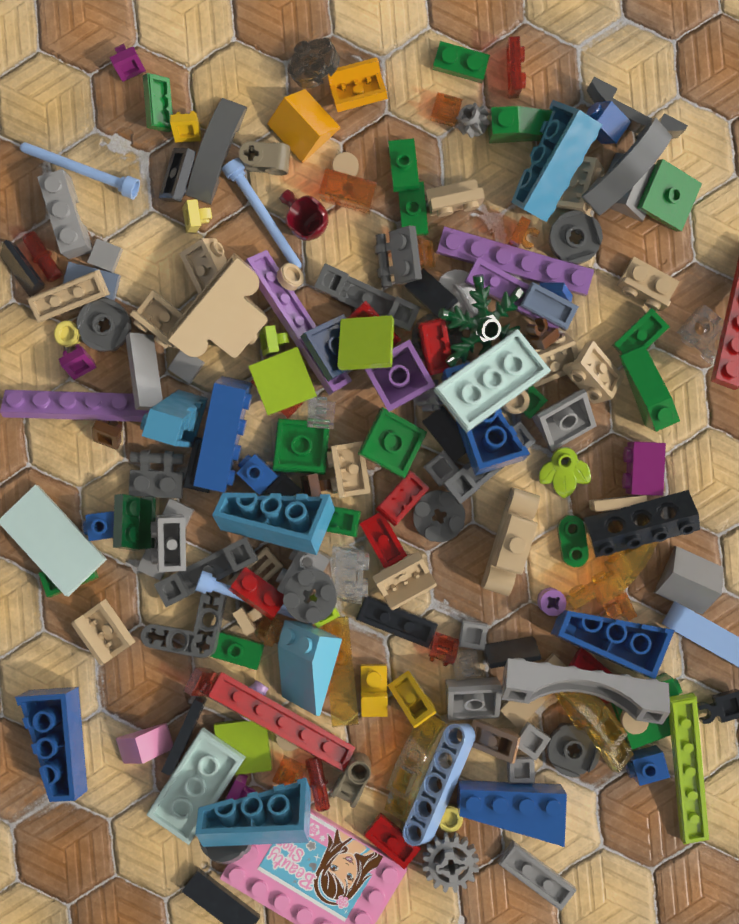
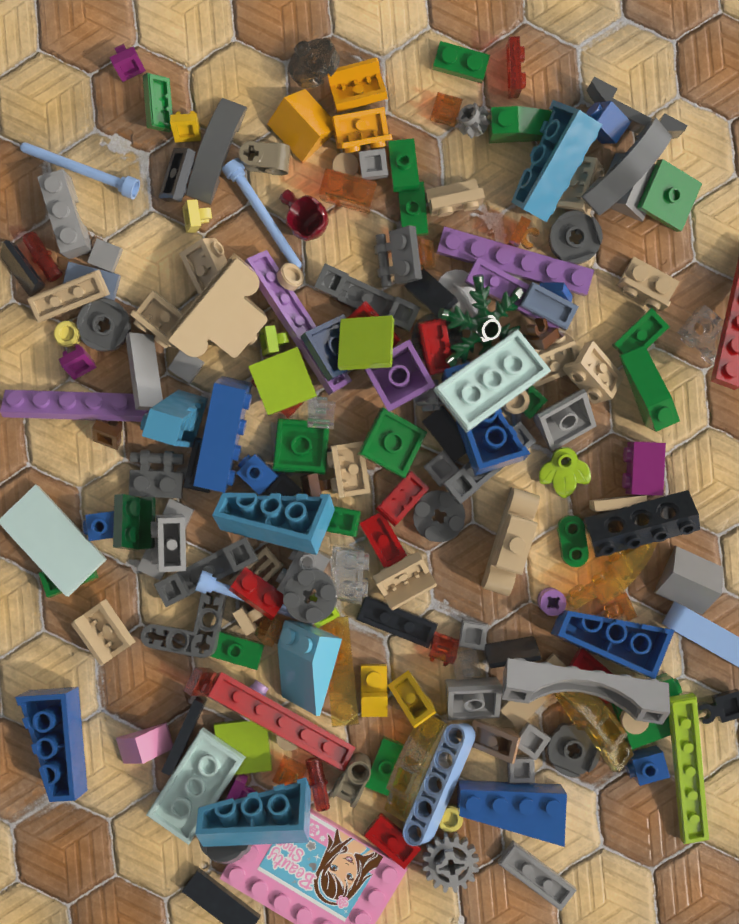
(361, 129): none -> light orange bracket
(373, 164): none -> light grey tile
(383, 765): none -> green plate

